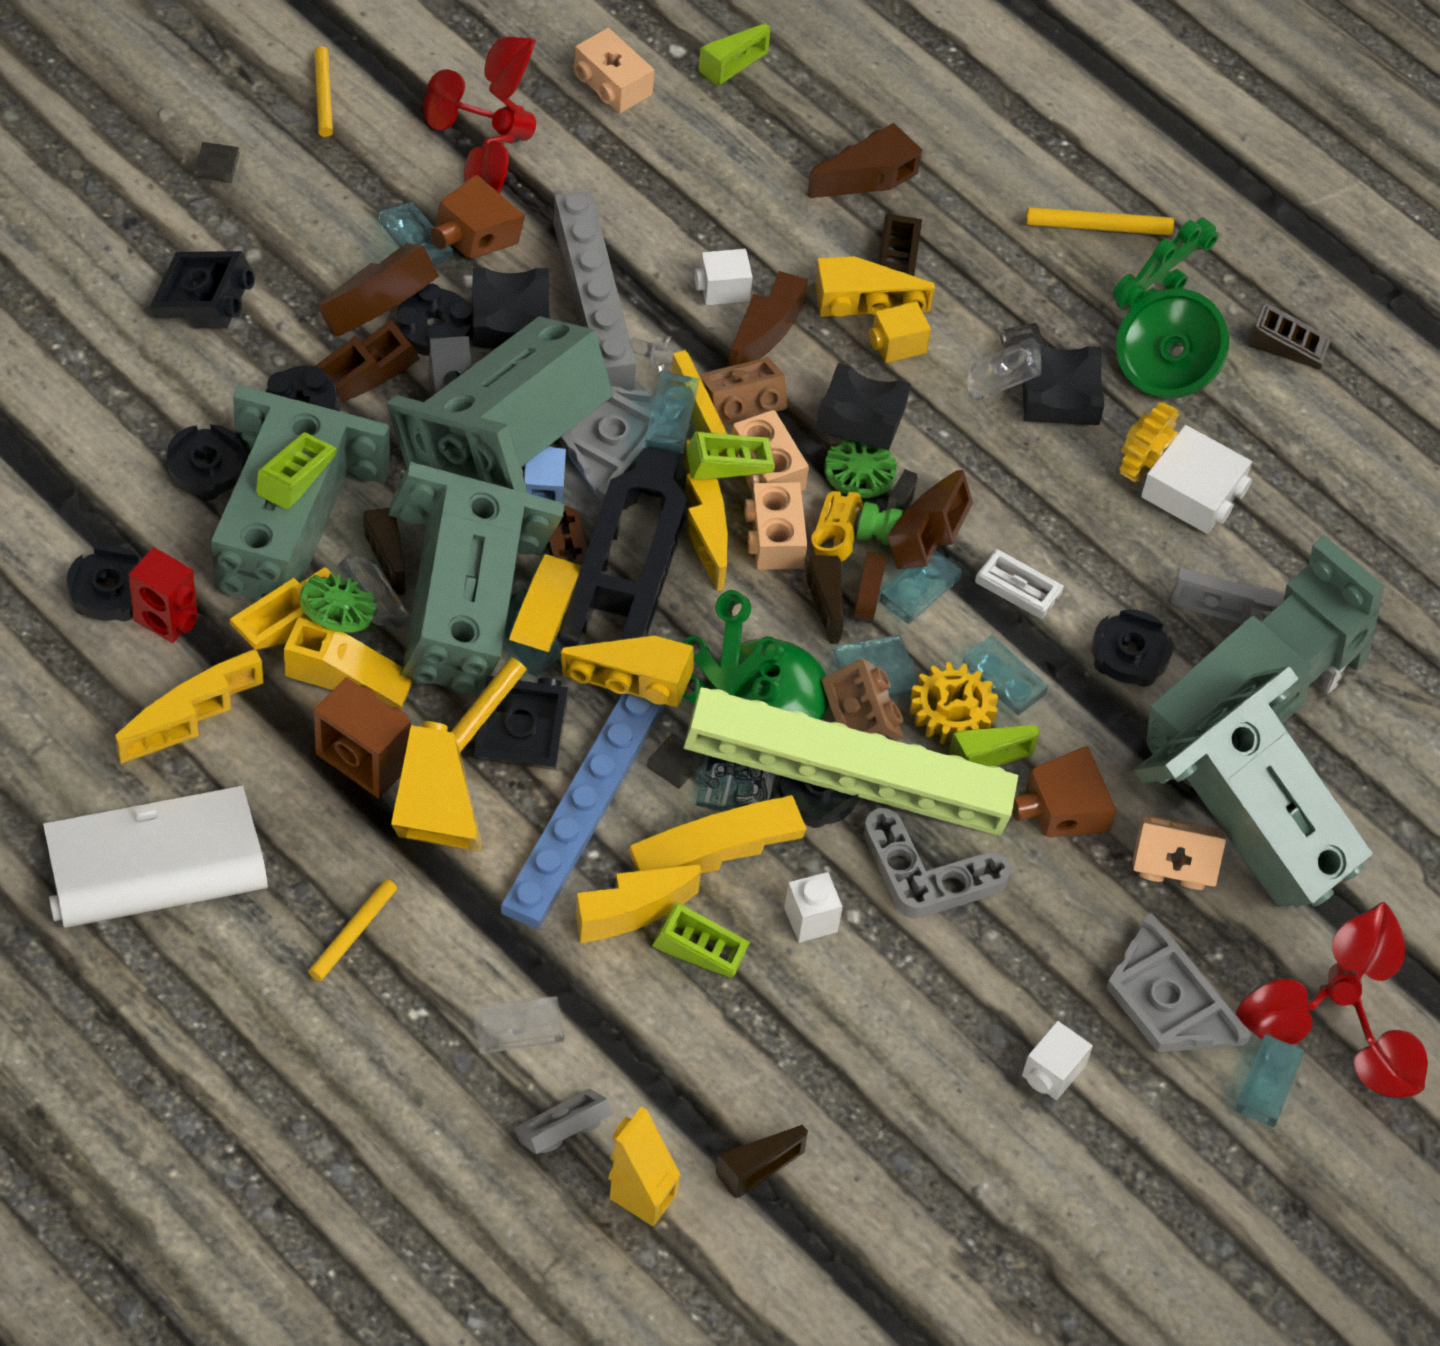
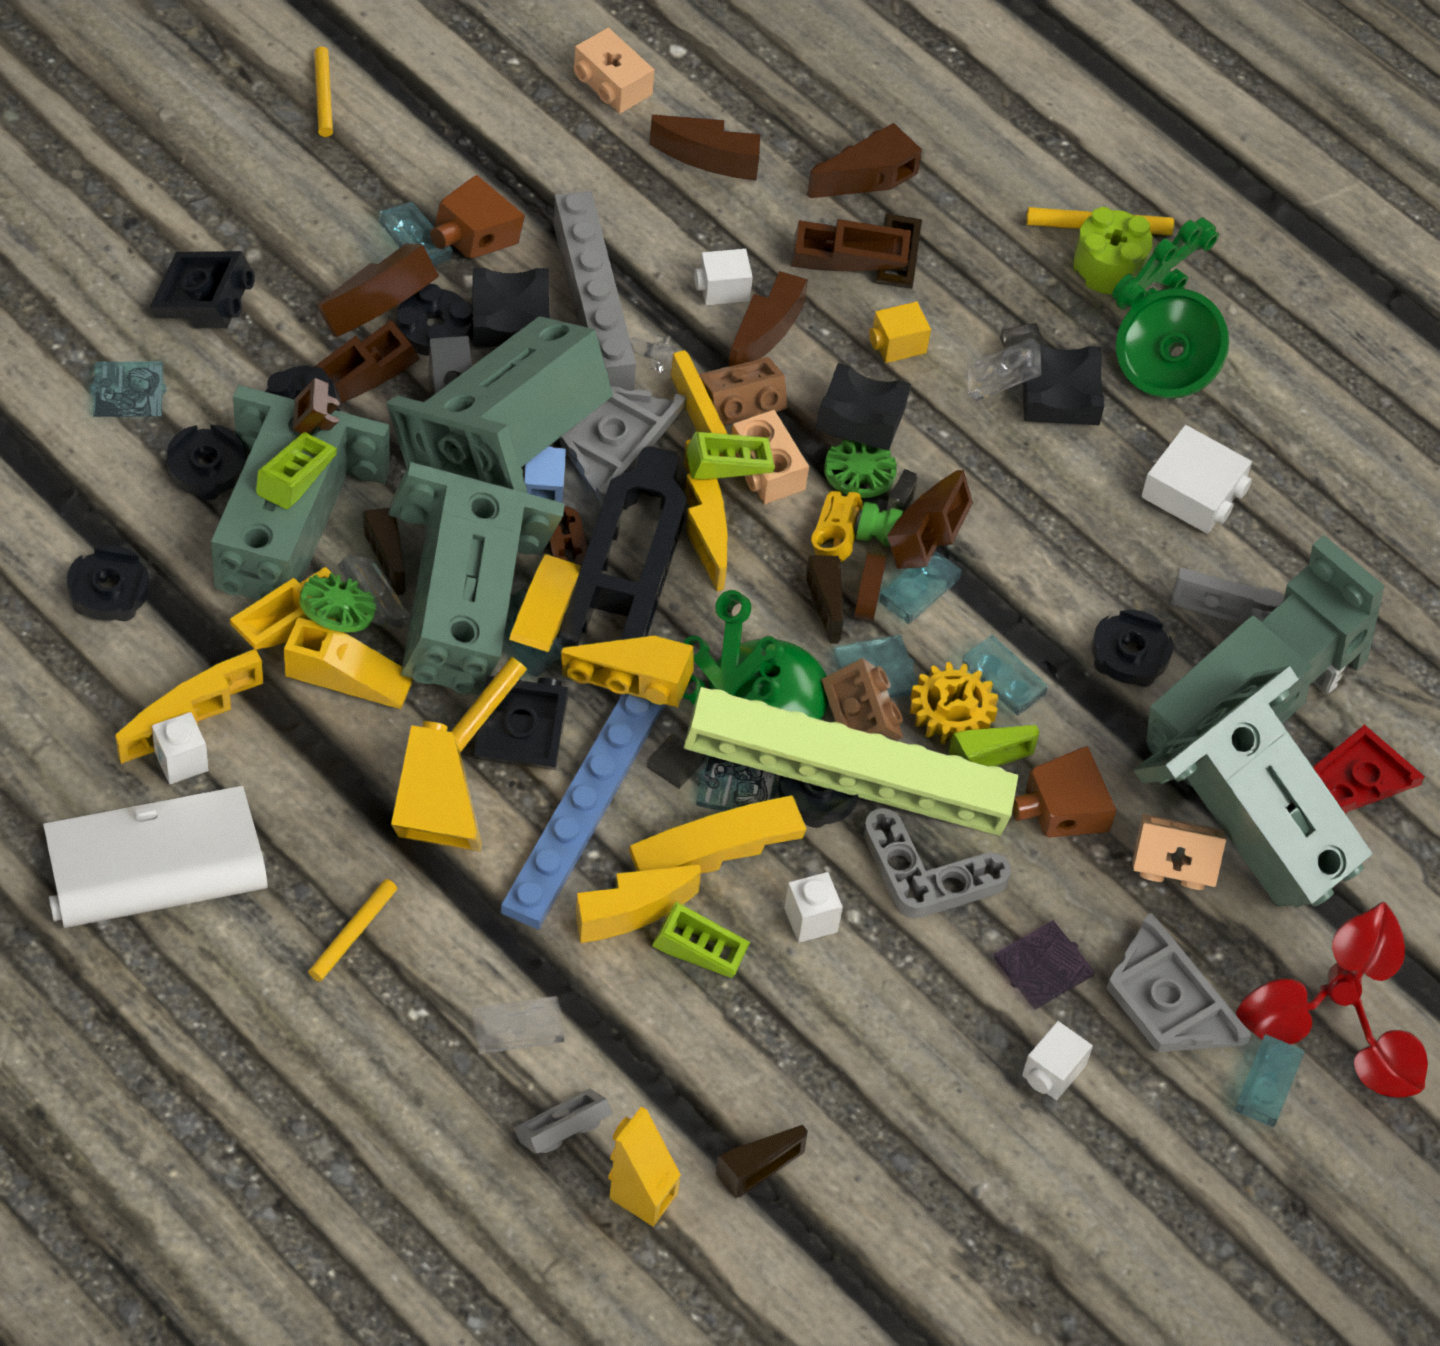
(128, 389): none -> clear light blue piece
(163, 595): red brick -> none
(180, 748): none -> white brick
(217, 162): clear smoke tile -> none
(313, 407): none -> reddish brown tile
(361, 736): dark orange brick -> none
(505, 69): red plant -> none
(672, 412): clear light blue plate -> none
(707, 145): none -> reddish brown slope
(733, 53): lime slope -> none
(777, 526): light nougat brick -> none
(849, 246): none -> reddish brown slope
(862, 287): yellow slope -> none
(1015, 587): white tile -> none
(1044, 964): none -> clear purple piece
(1111, 247): none -> lime brick
(1148, 441): yellow gear -> none
(1275, 322): dark brown slope -> none
(1365, 771): none -> red wing

